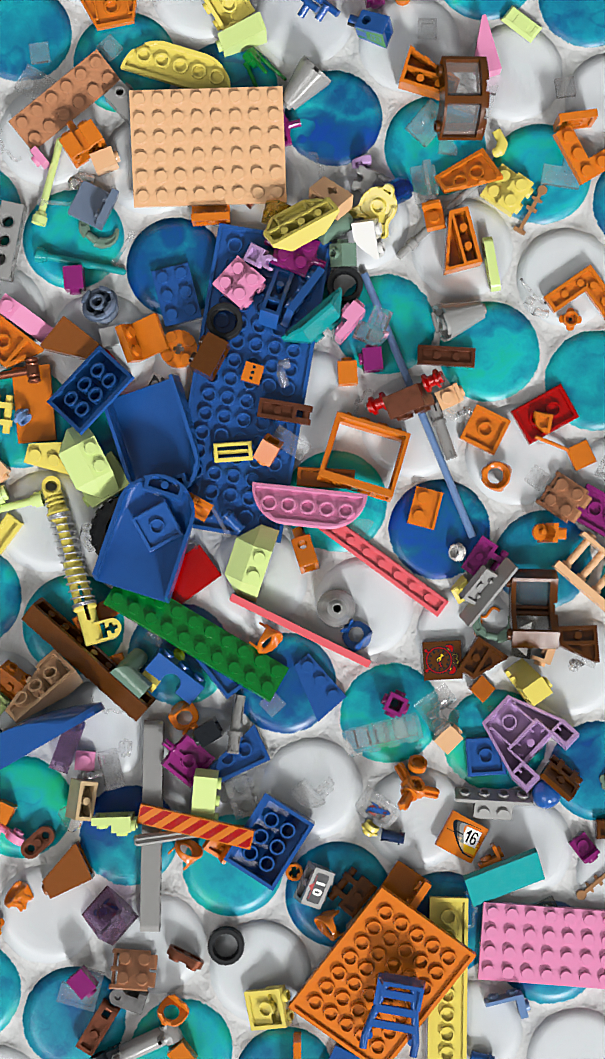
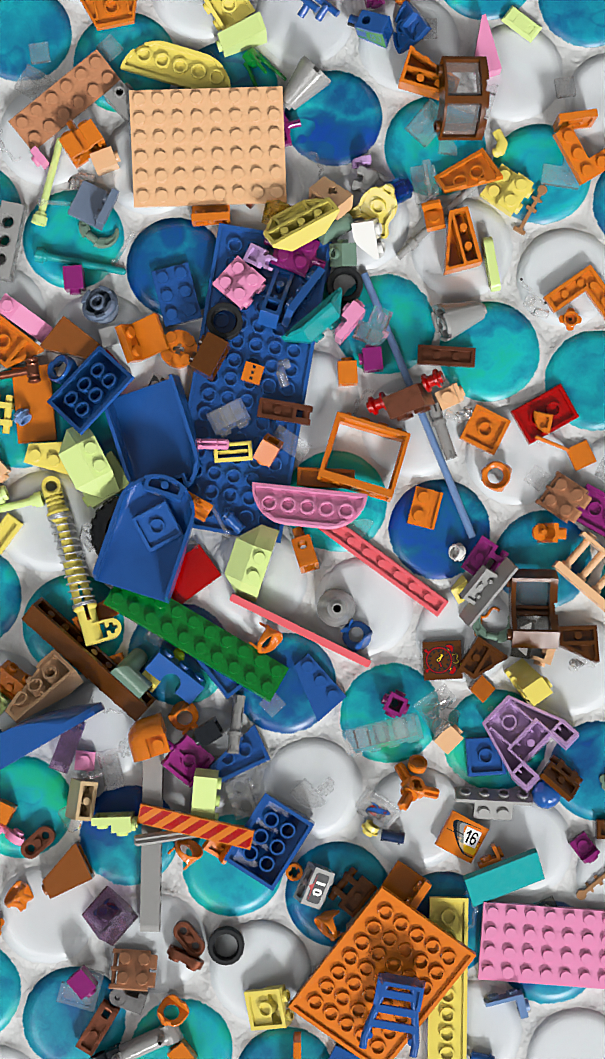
(71, 367): none -> blue piece
(148, 738): none -> orange brick
(188, 938): none -> copper plate
(213, 443): none -> bright pink axle
(229, 417): none -> clear brick
(410, 27): none -> blue brick

